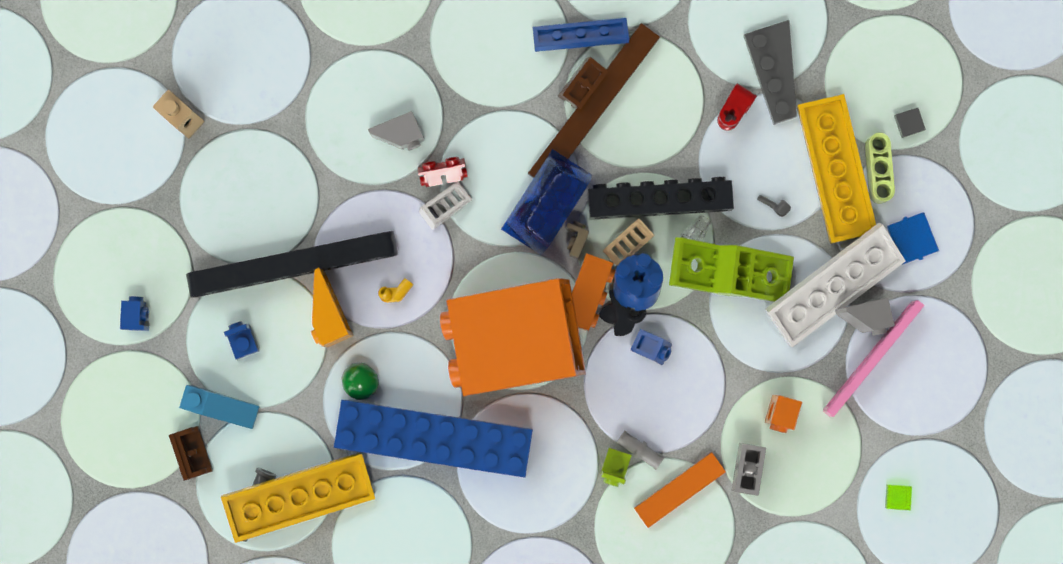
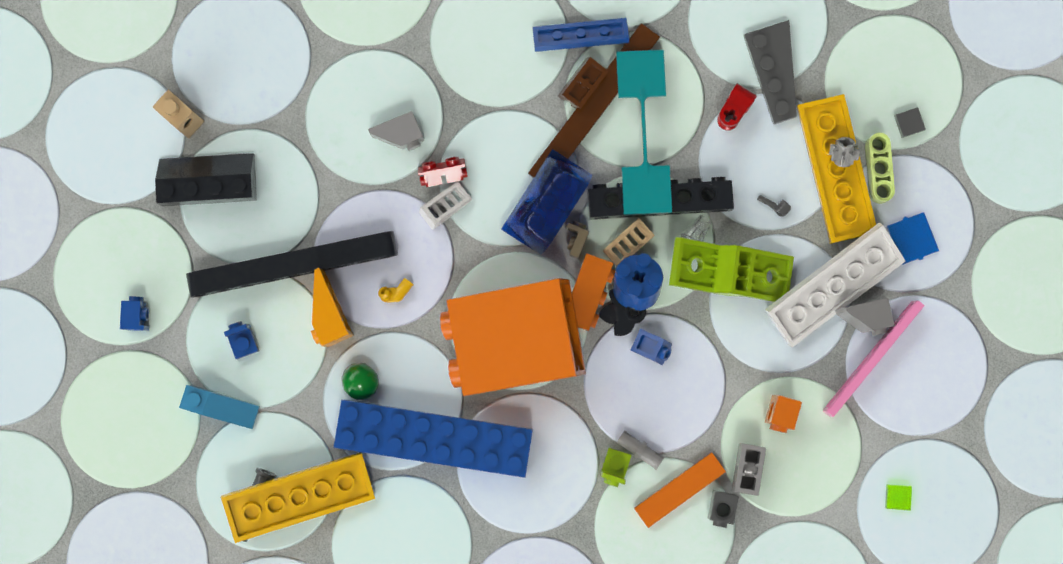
(190, 453): reddish brown hinge -> none
(206, 180): none -> black slope
(645, 186): none -> teal hinge
(721, 497): none -> dark grey brick
(844, 152): none -> light grey gear

